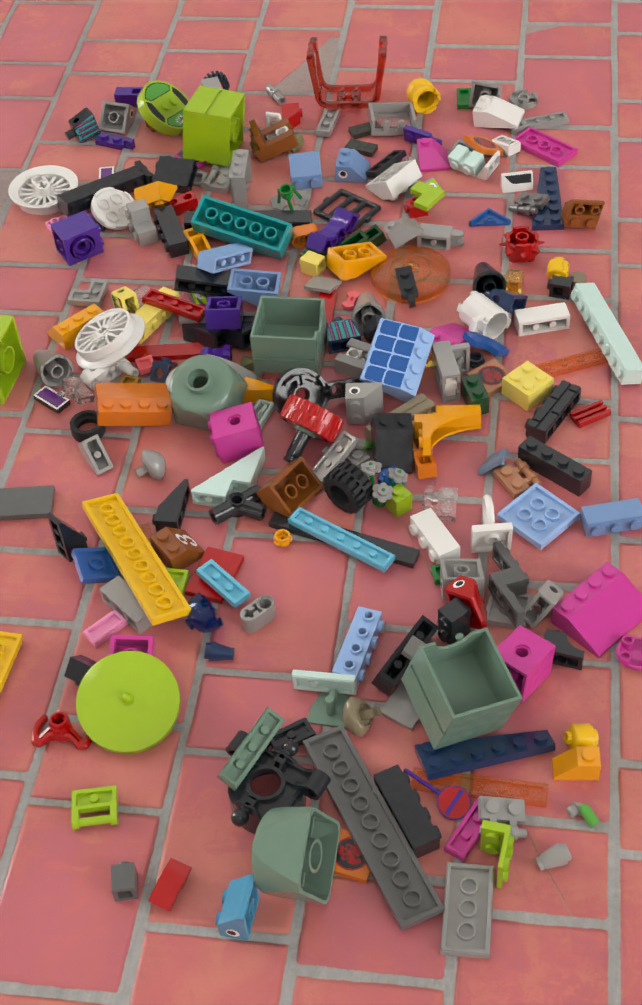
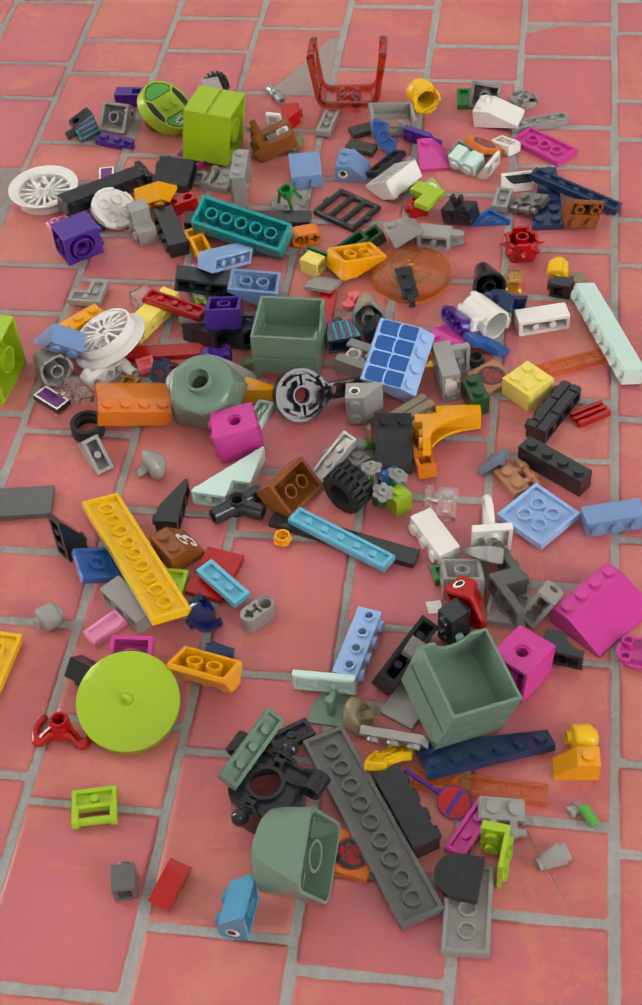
(48, 616): none -> light grey head
(62, 340): none -> medium blue slope
(125, 299): light yellow torso -> none
(206, 669): none -> light orange slope
(310, 422): red wheel -> none
(334, 232): dark purple brick -> none
(382, 136): none -> blue tile
(384, 759): none -> yellow tile
(394, 738): none -> light grey plate
(433, 606): none -> white sticker
(455, 319): none -> dark purple beam
(459, 211): none -> black brick
(459, 877): none -> black tile
(486, 553): none -> light grey slope
(502, 199): none -> light grey plate
(573, 190): none -> dark blue plate

